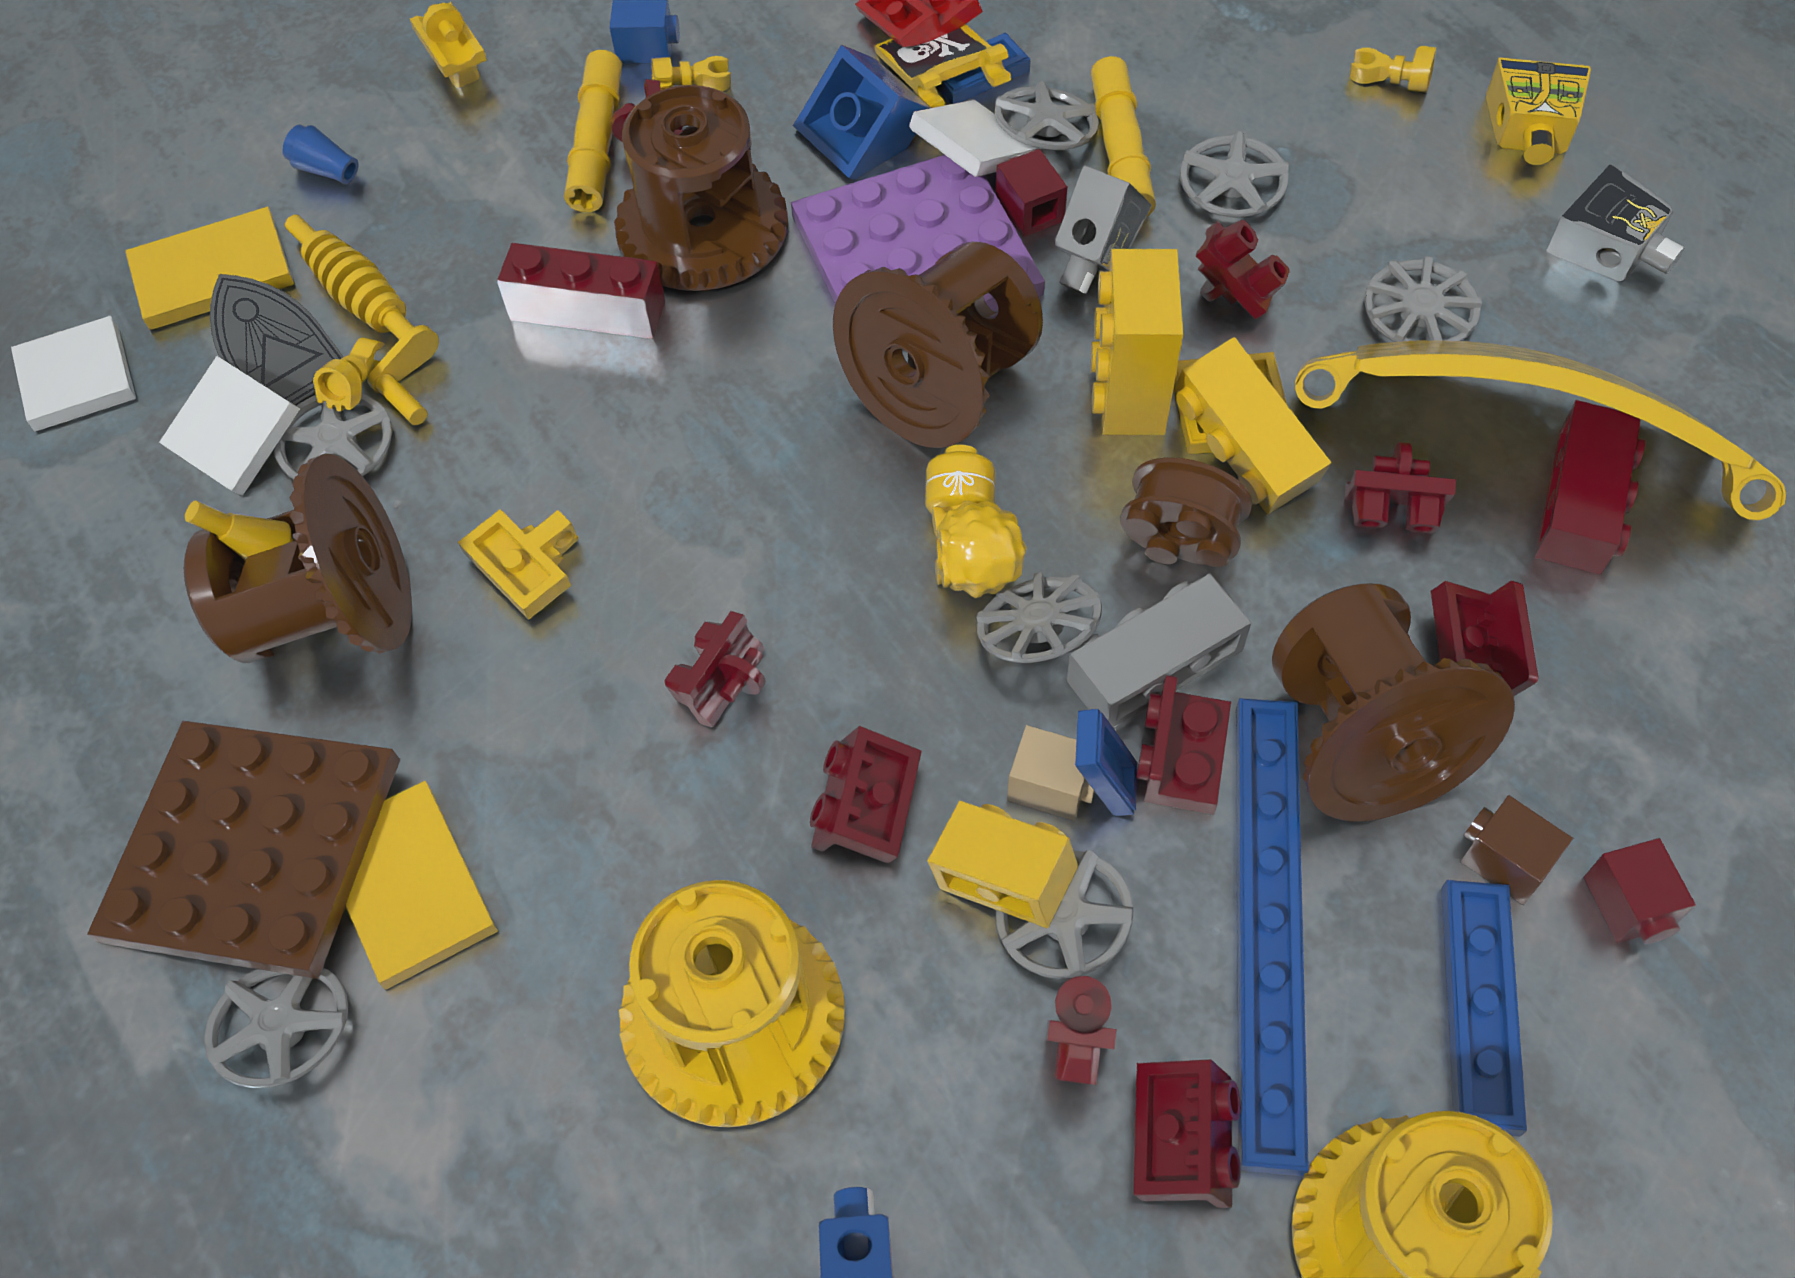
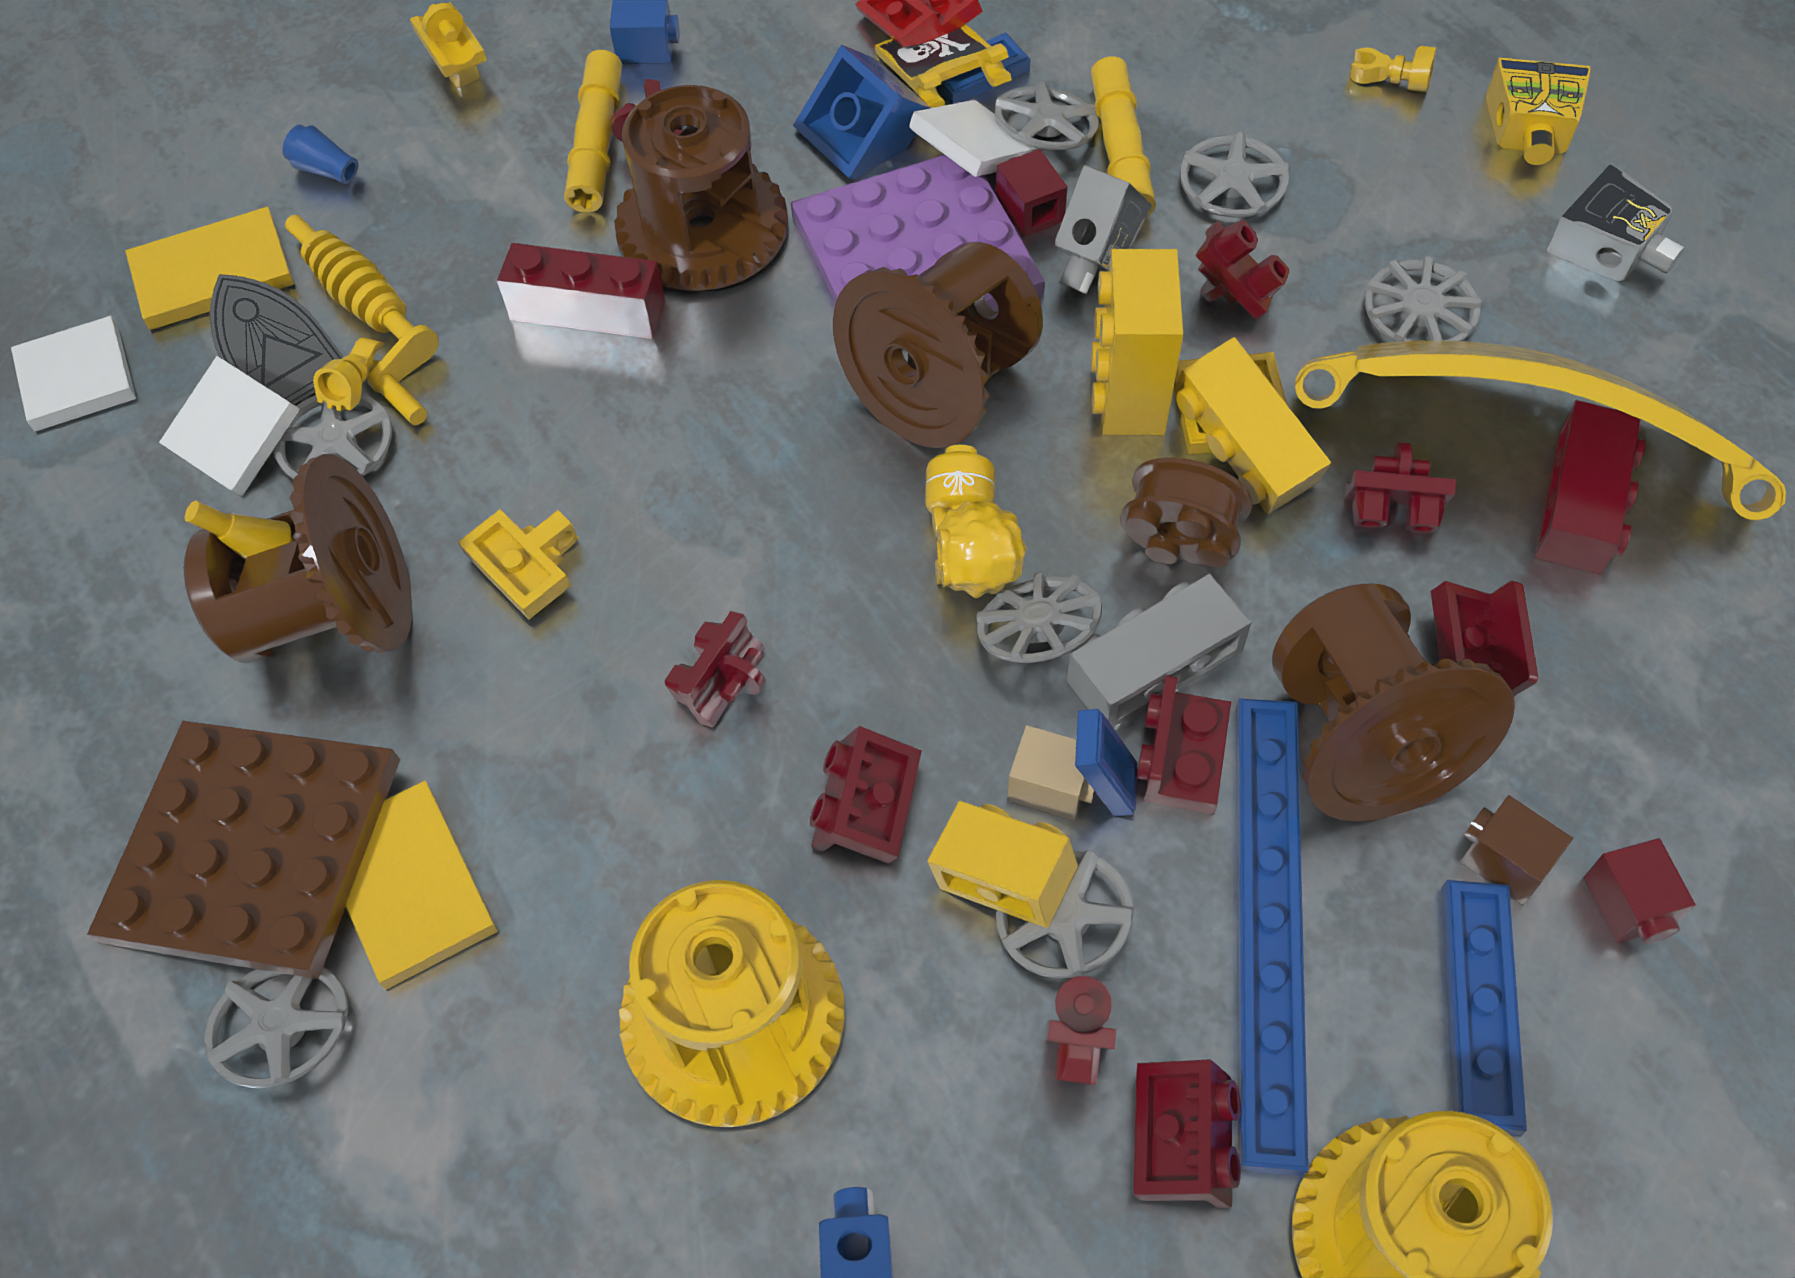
(709, 72): yellow piece -> none

